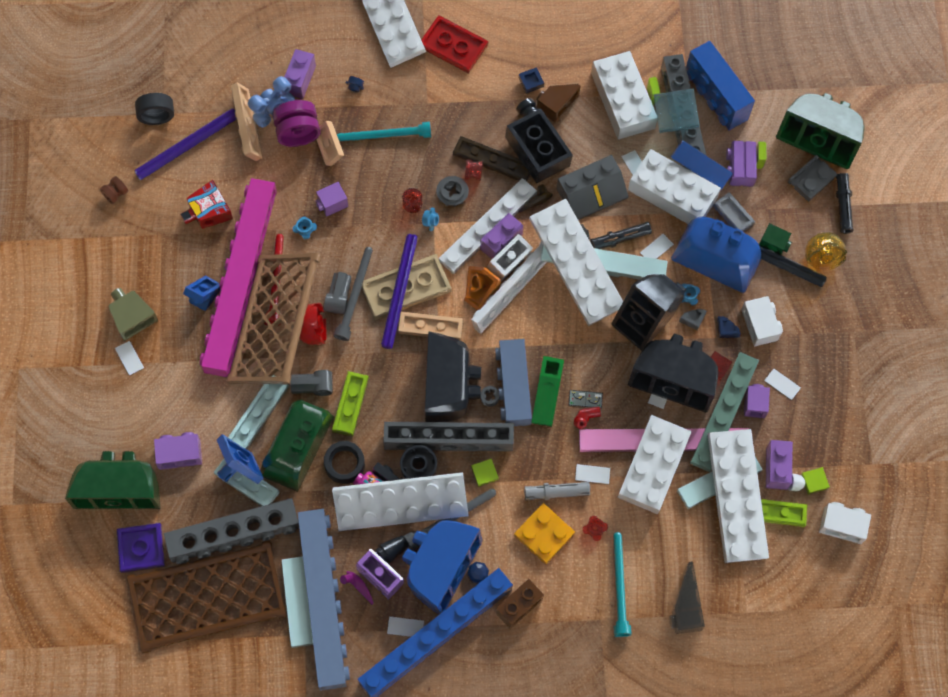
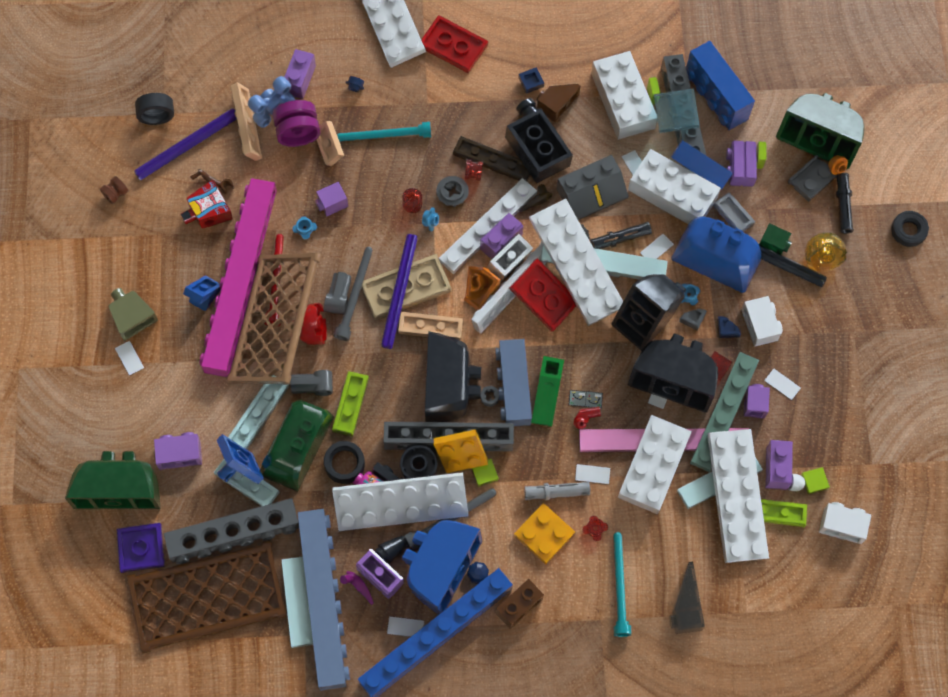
(226, 182): none -> reddish brown piece
(460, 451): none -> light orange plate
(543, 295): none -> red tile
(838, 164): none -> orange plate
(912, 217): none -> black tyre

